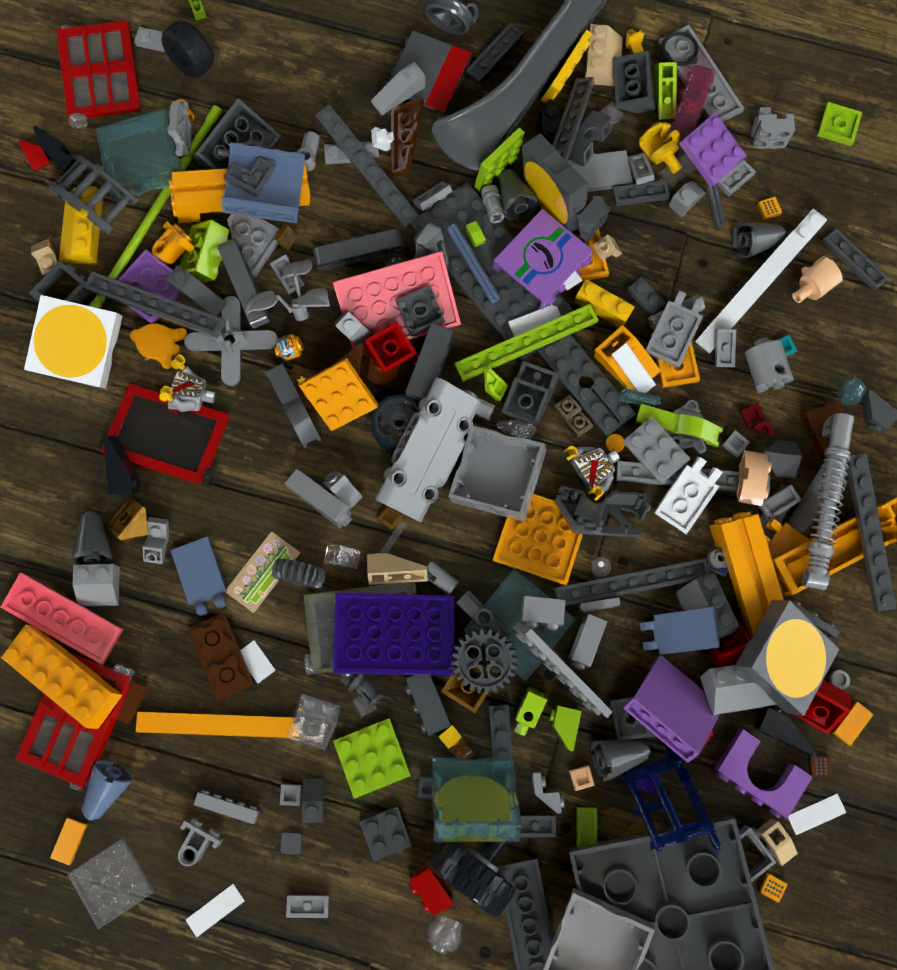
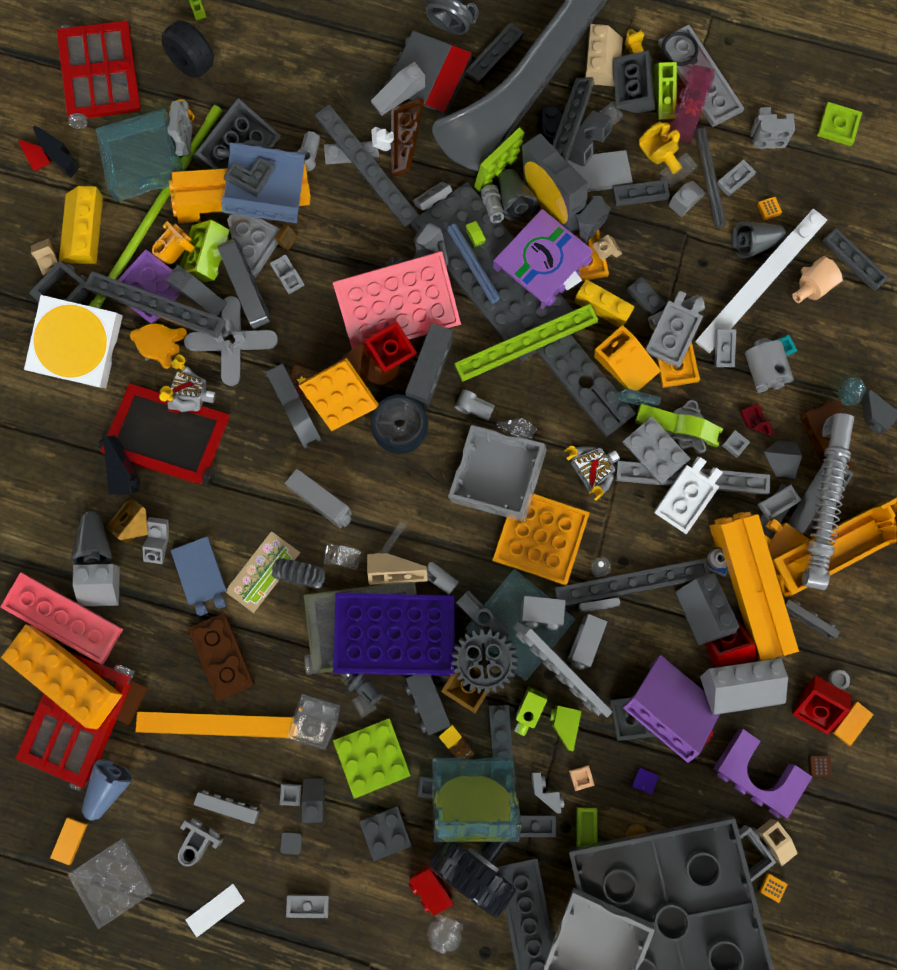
(60, 191): dark grey fence -> none
(149, 39): light grey plate -> none
(257, 662): white sticker -> none
(289, 347): head -> none
(313, 298): light grey plant -> none
(342, 488): light grey pin -> none
(353, 328): light grey slope -> none
(358, 249): dark grey beam -> none
(390, 517): pearl gold tile -> none
(420, 310): dark grey slope -> none
(428, 449): light grey panel -> none
(494, 384): lime tile -> none
(530, 393): dark grey slope -> none
(533, 320): white sticker -> none
(567, 68): yellow tile -> none
(573, 416): dark tan slope -> none
(589, 517): dark grey piece -> none
(614, 442): light orange piece -> none
(618, 756): dark grey cone -> none
(633, 369): white sticker -> none
(641, 168): light grey plate -> none
(680, 834): clear blue piece -> none
(683, 631): sand blue tile -> none
(712, 149): medium lavender plate -> none
(753, 478): light nougat brick -> none
(780, 727): black slope -> none
(787, 657): tile -> none
(816, 814): white sticker -> none
(870, 533): dark grey plate -> none

